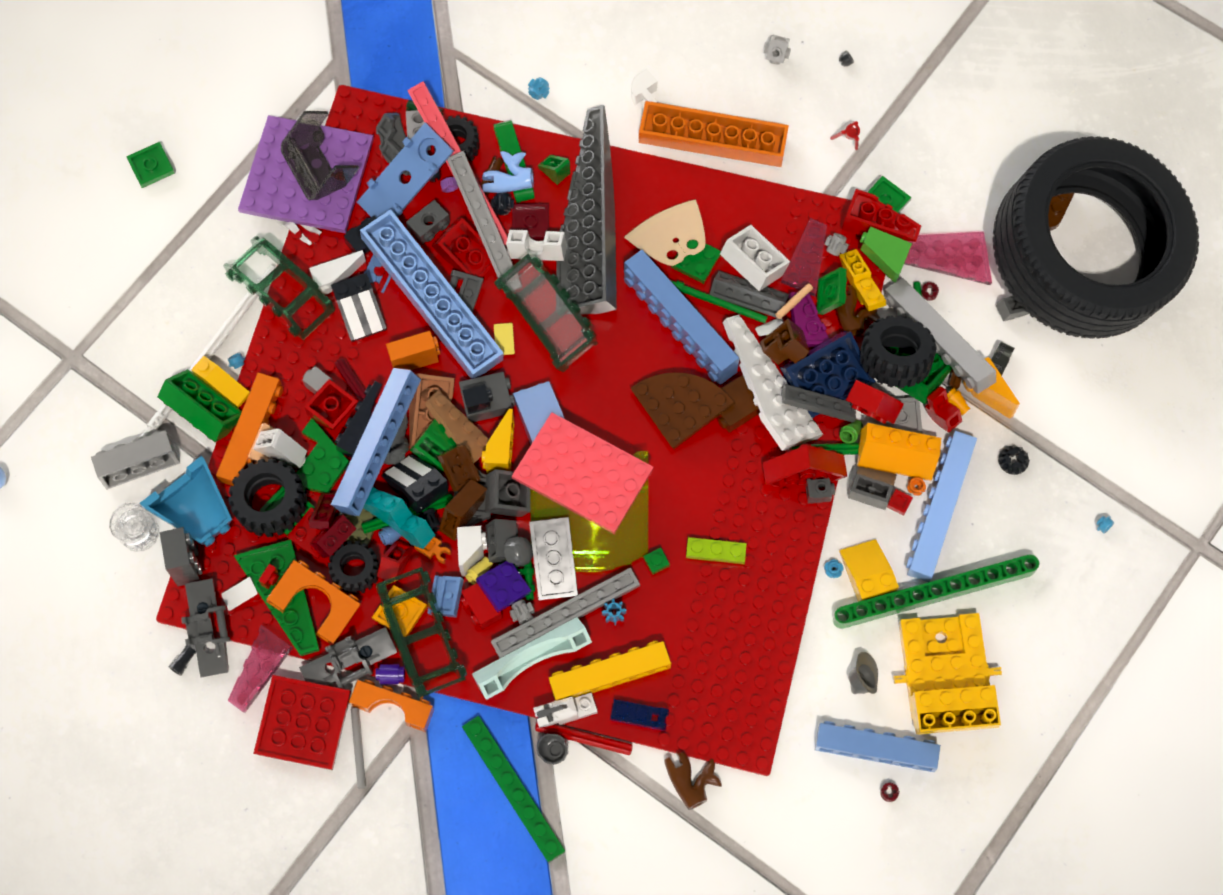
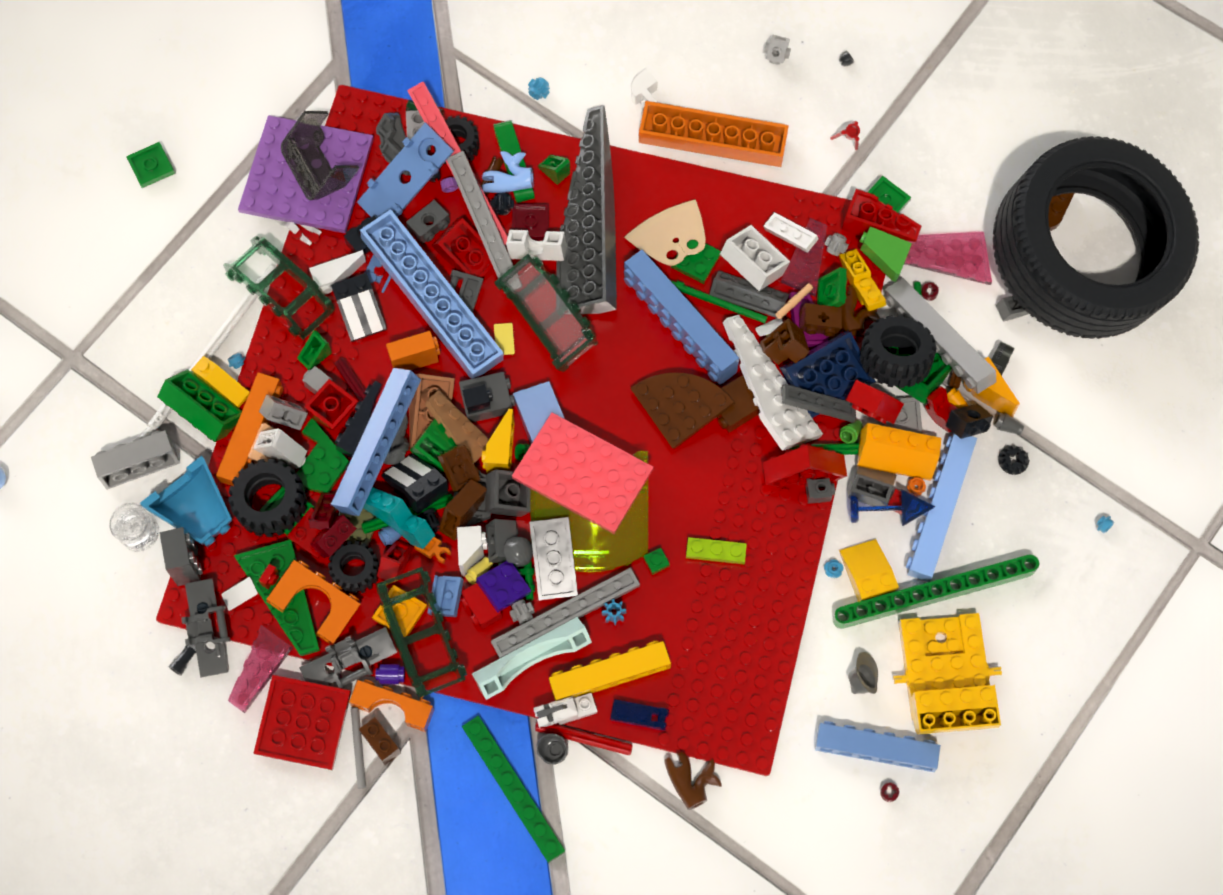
(283, 412): none -> light grey brick
(314, 351): none -> green slope
(379, 741): none -> reddish brown brick
(520, 451): none -> green bush
(791, 232): none -> white plate
(820, 319): none -> reddish brown brick
(911, 507): none -> clear blue piece
(969, 421): none -> black brick
(1008, 424): none -> dark grey cone

